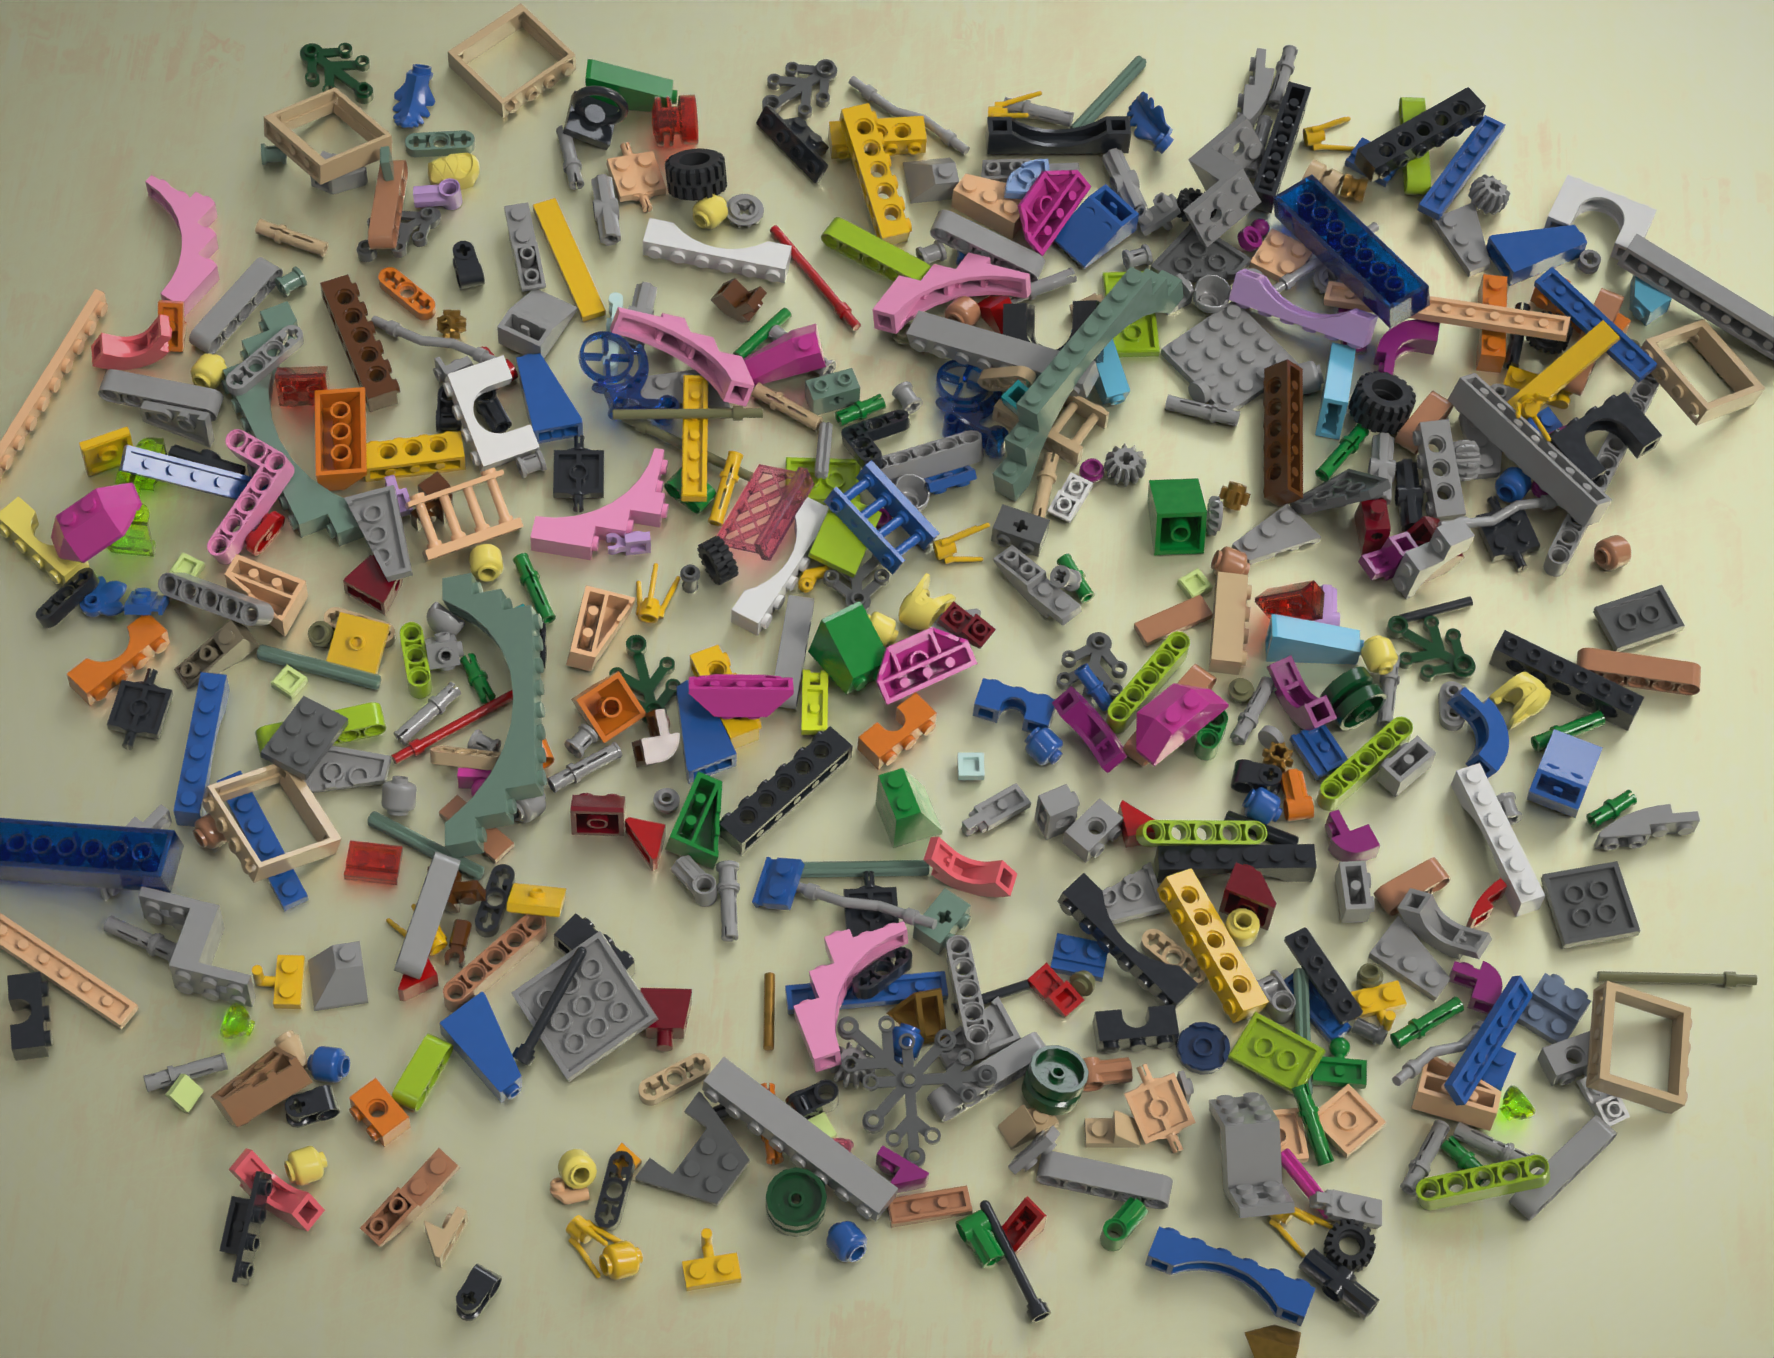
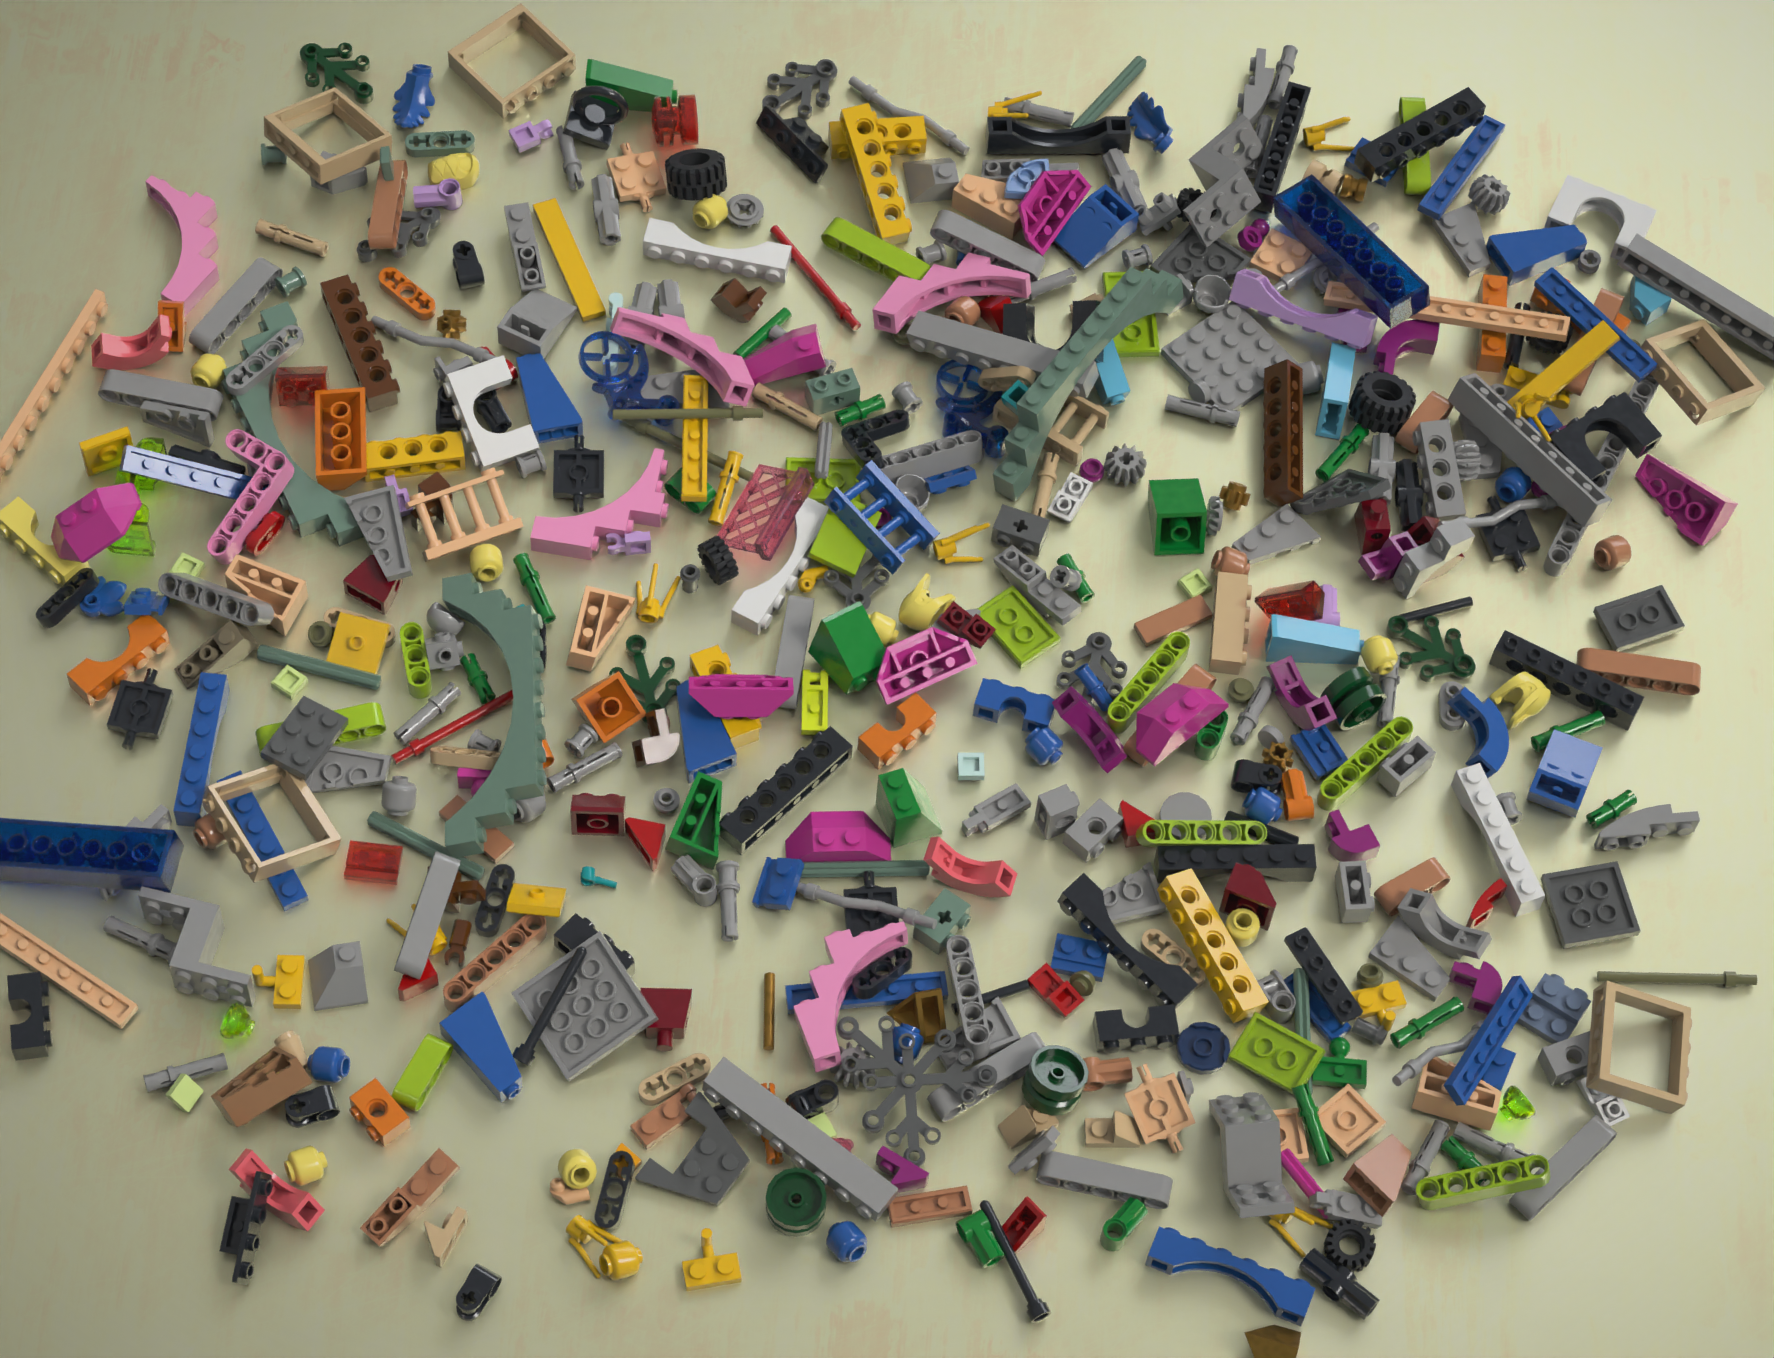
(528, 136): none -> lavender plate
(589, 879): none -> teal hand
(663, 1118): none -> nougat plate
(669, 298): none -> light grey piece
(838, 838): none -> dark pink wedge
(1018, 627): none -> lime tile
(1185, 807): none -> light grey tile
(1380, 1174): none -> nougat slope
(1690, 503): none -> dark pink wedge

